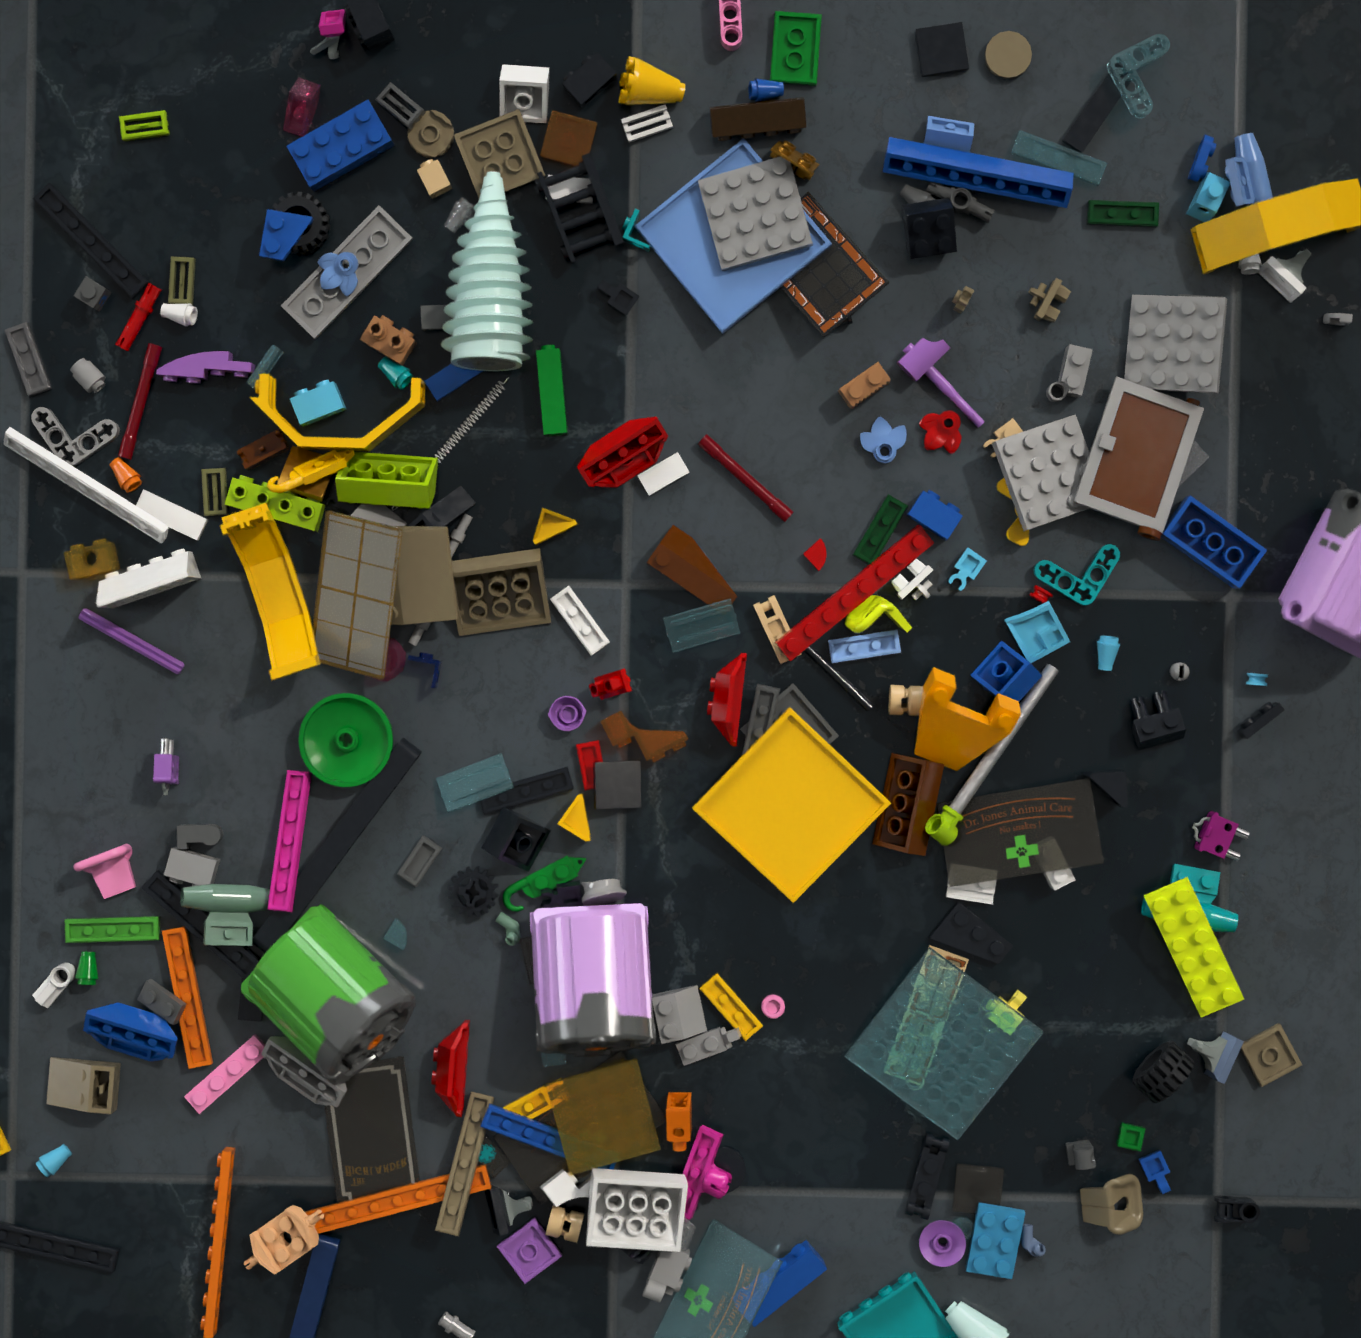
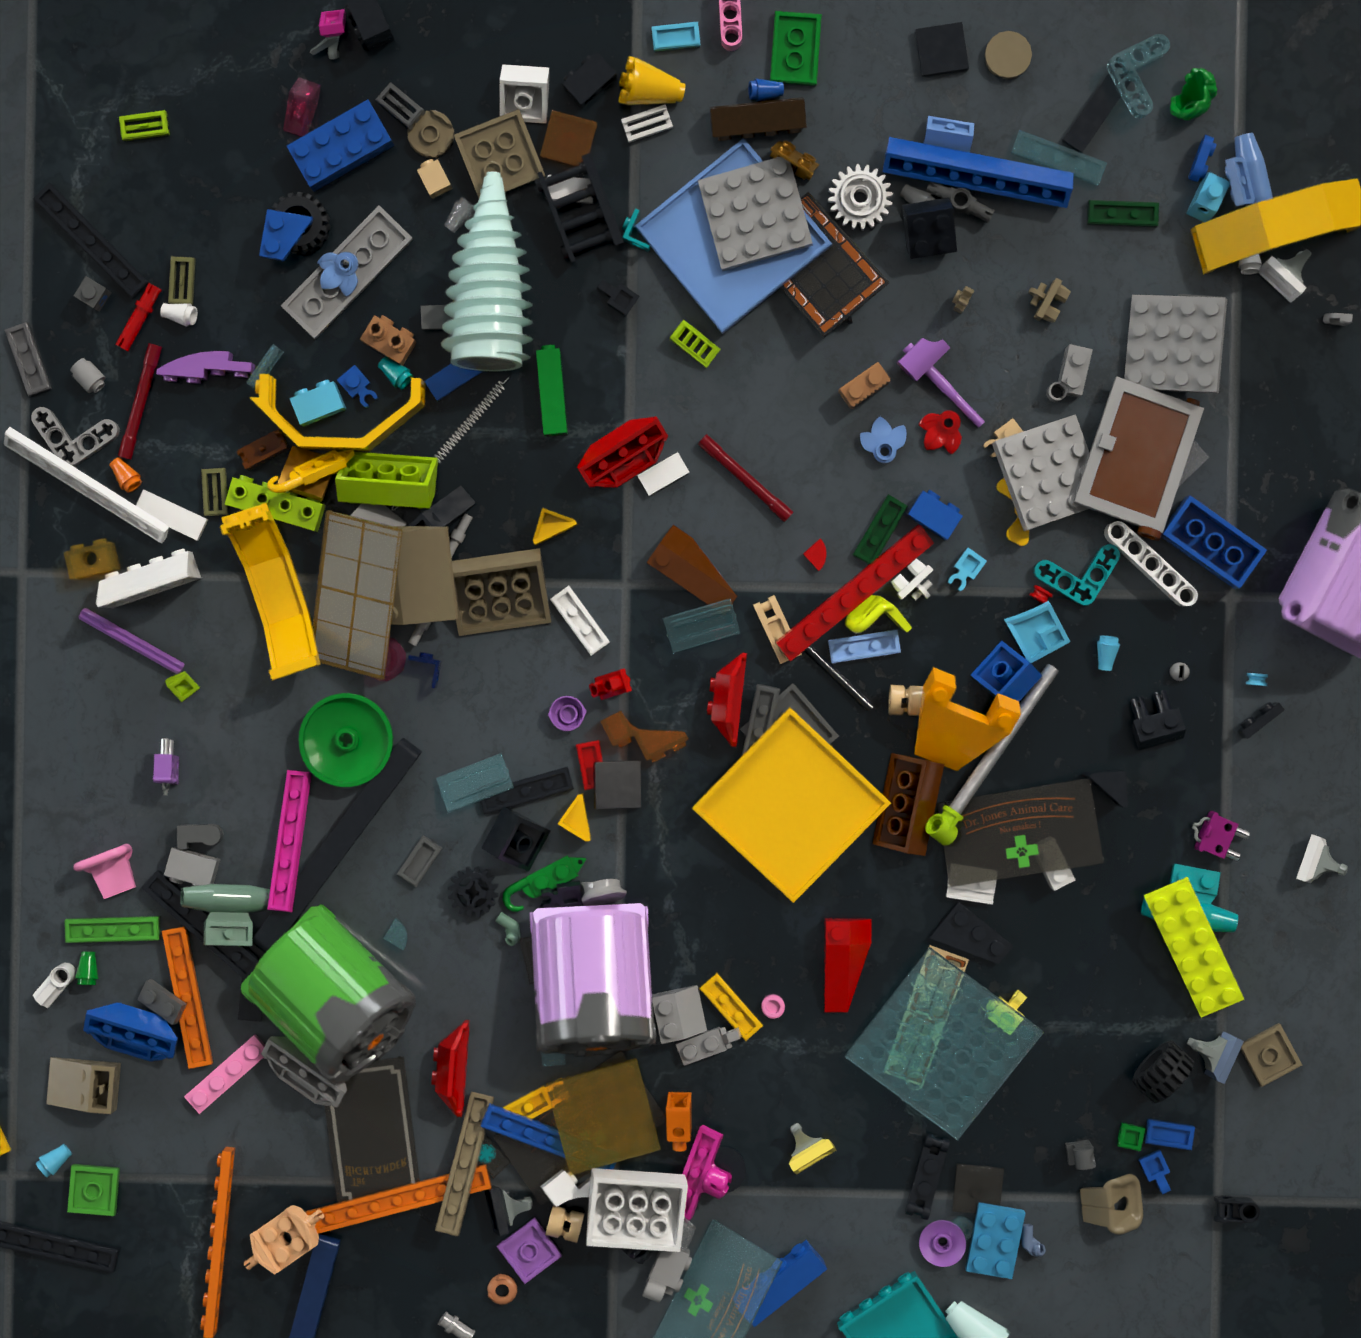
(93, 1190): none -> bright green plate
(182, 685): none -> lime slope
(355, 384): none -> blue plate
(498, 1280): none -> nougat piece
(676, 36): none -> medium azure tile
(689, 350): none -> lime slope
(808, 1149): none -> light yellow piece
(844, 957): none -> red wedge
(860, 182): none -> white gear
(1161, 568): none -> white beam
(1169, 1134): none -> blue tile
(1195, 95): none -> green hair
(1318, 861): none -> piece

